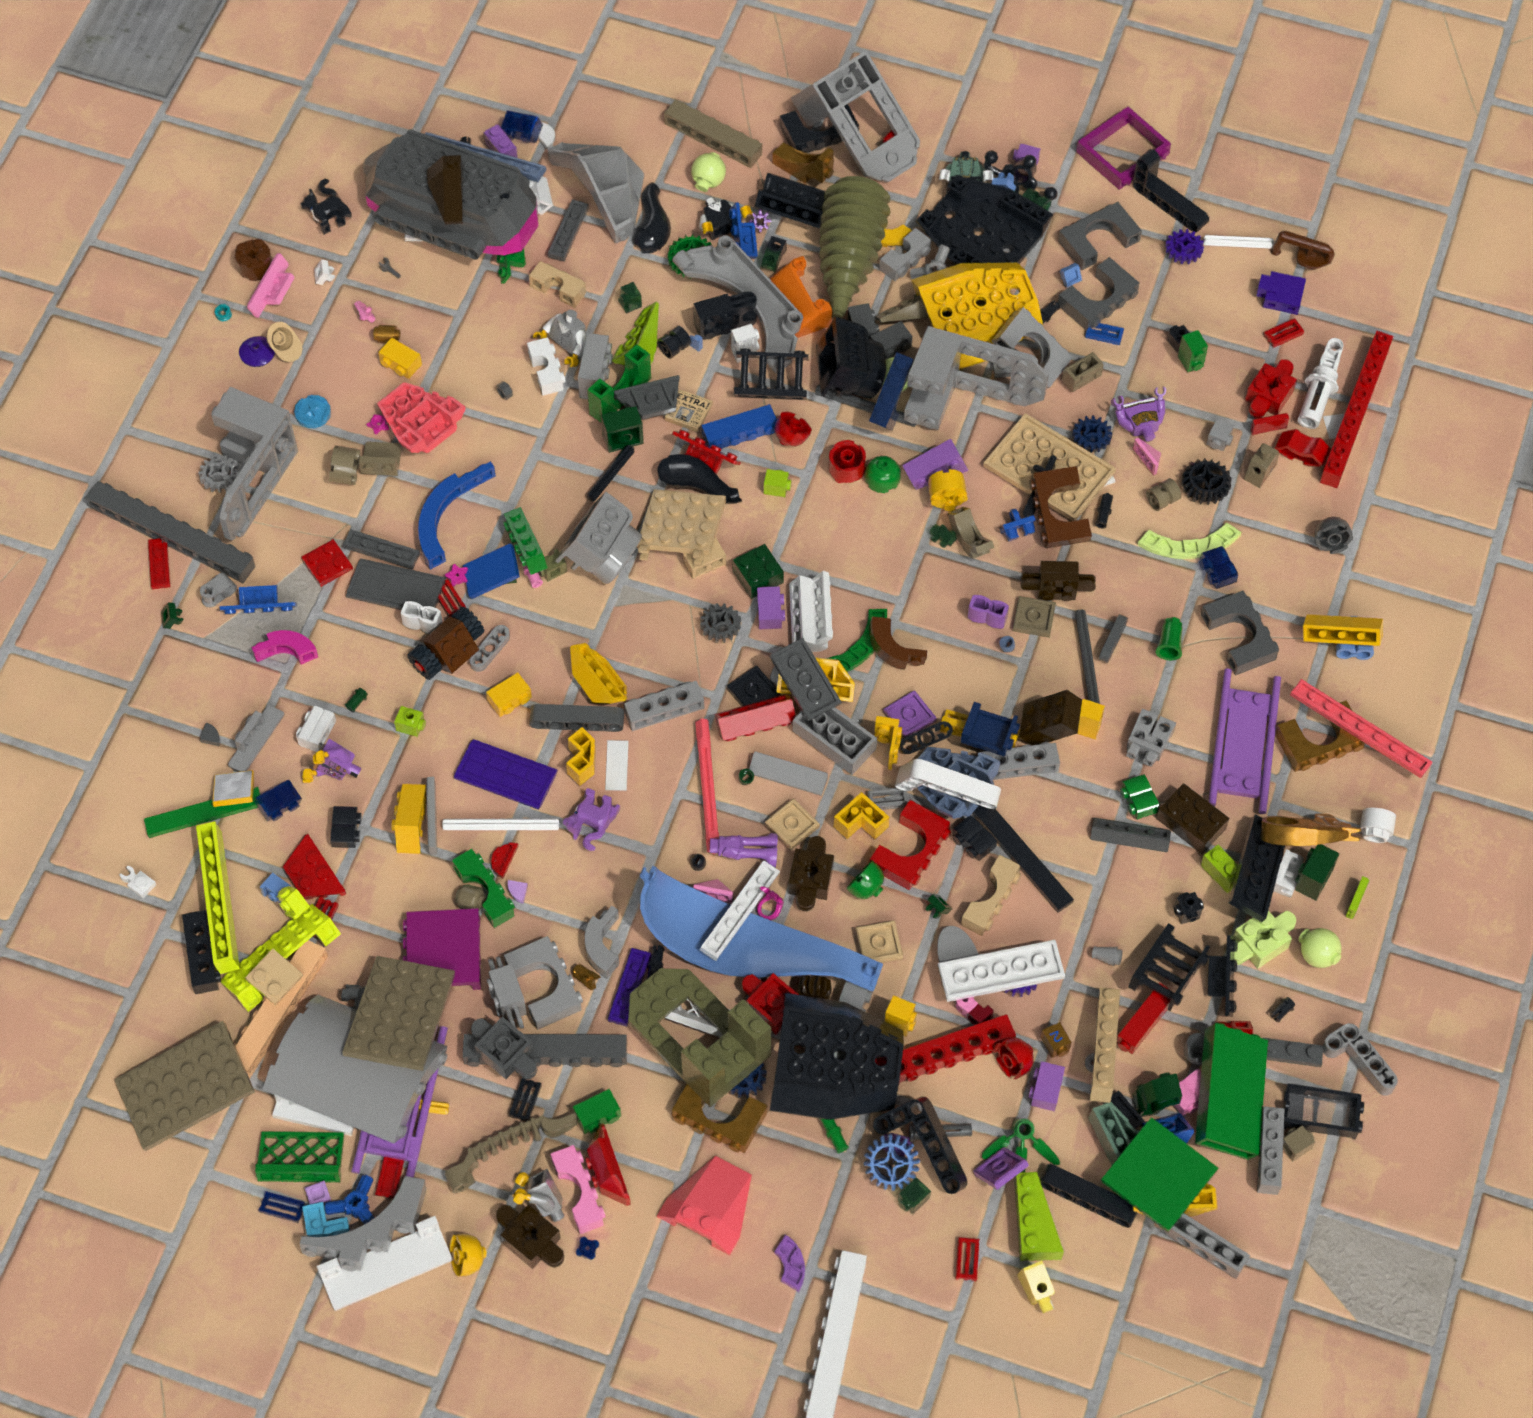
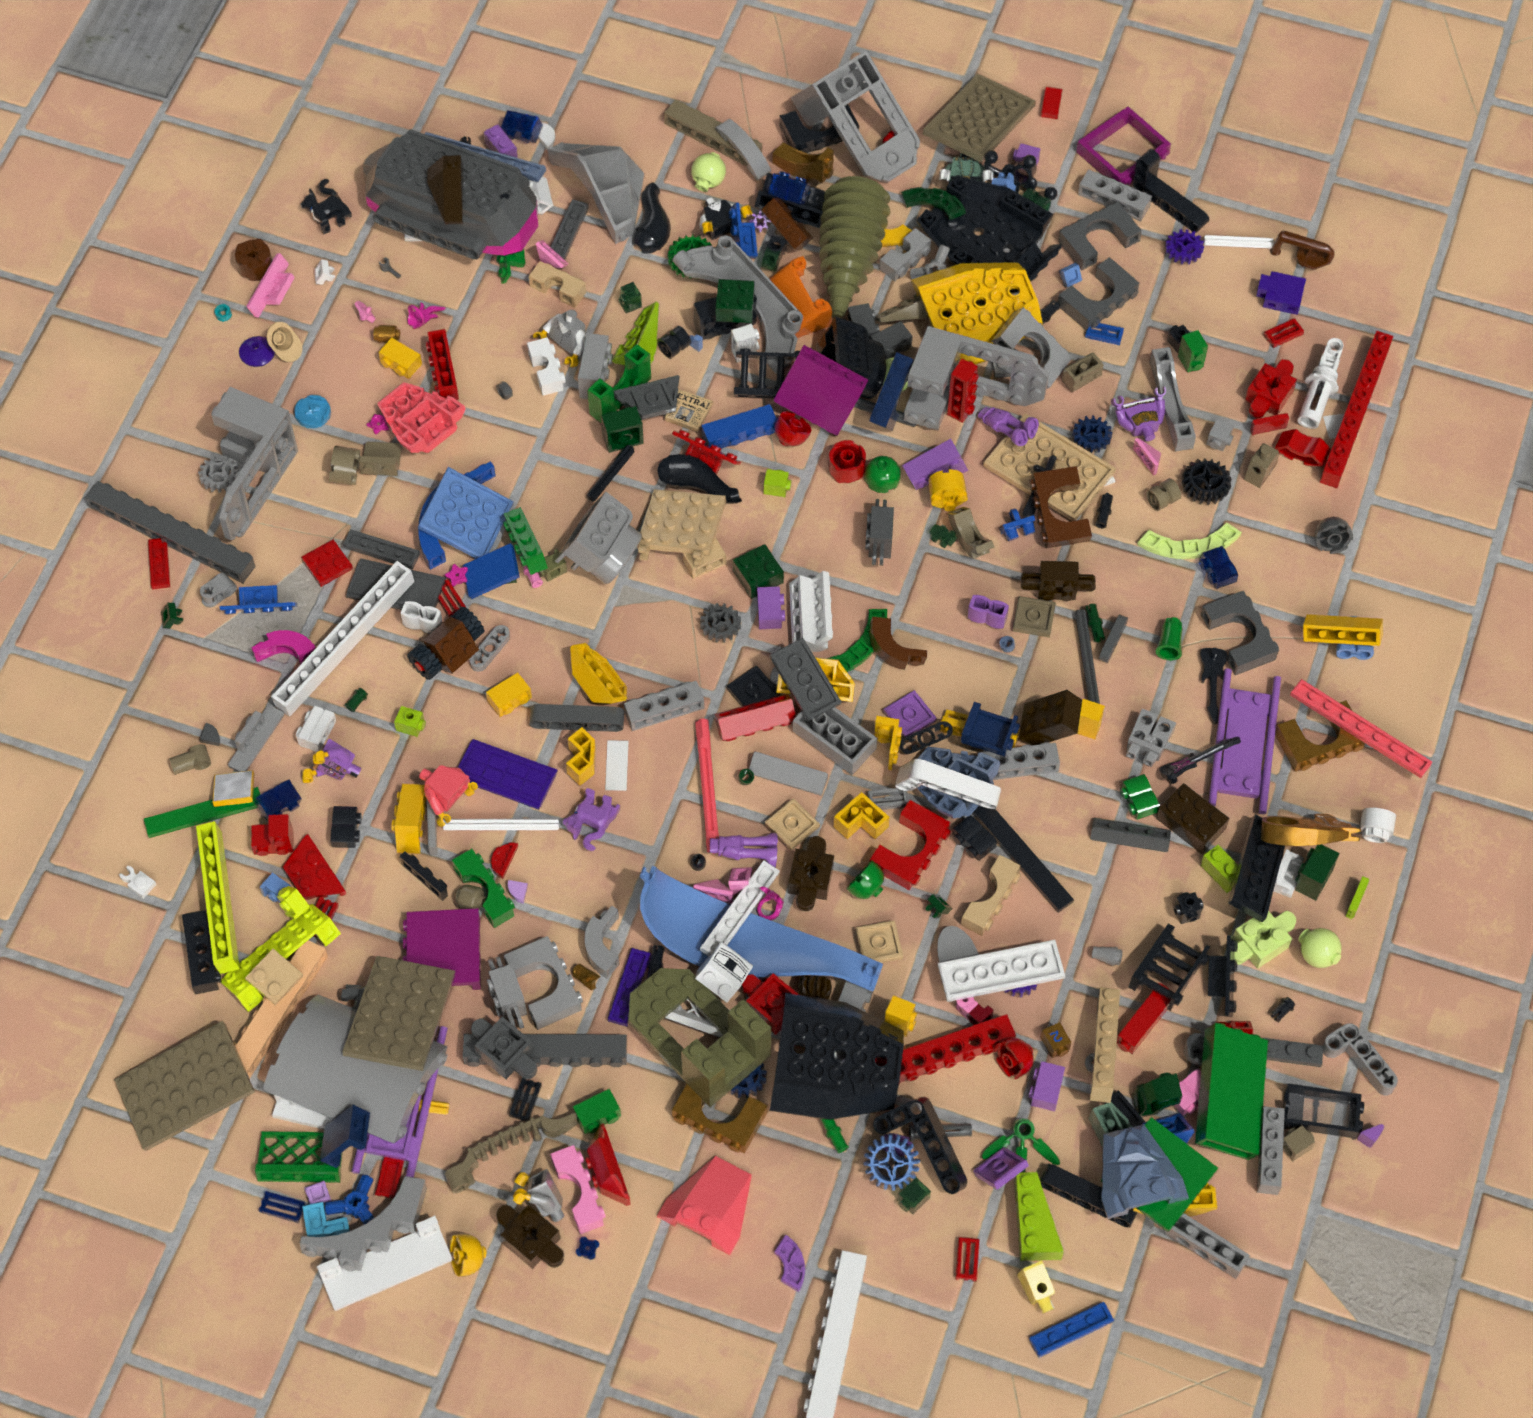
(195, 758): none -> dark tan piece
(274, 837): none -> red brick
(343, 638): none -> white brick
(344, 1131): none -> dark blue panel
(421, 315): none -> dark pink piece
(424, 875): none -> black plate
(442, 363): none -> red brick
(444, 788): none -> coral torso
(465, 514): none -> medium blue tile
(549, 256): none -> bright pink slope
(723, 971): none -> white slope
(735, 301): none -> dark green brick
(739, 879): none -> bright pink slope
(745, 147): none -> light grey slope
(789, 188): none -> clear blue brick
(792, 231): none -> reddish brown arch
(820, 390): none -> magenta panel
(879, 532): none -> dark grey brick
(934, 197): none -> dark green tile
(962, 390): none -> red brick
(979, 117): none -> dark tan plate
(1000, 420): none -> medium lavender piece
(1034, 260): none -> black bracket
(1051, 103): none -> red tile
(1071, 1329): none -> blue tile
(1095, 623): none -> dark green pin
(1109, 191): none -> light grey brick
(1137, 1172): none -> sand blue wedge
(1175, 769): none -> black piece
(1177, 419): none -> light grey arch
(1213, 663): none -> black piece
(1369, 1136): none -> medium lavender slope

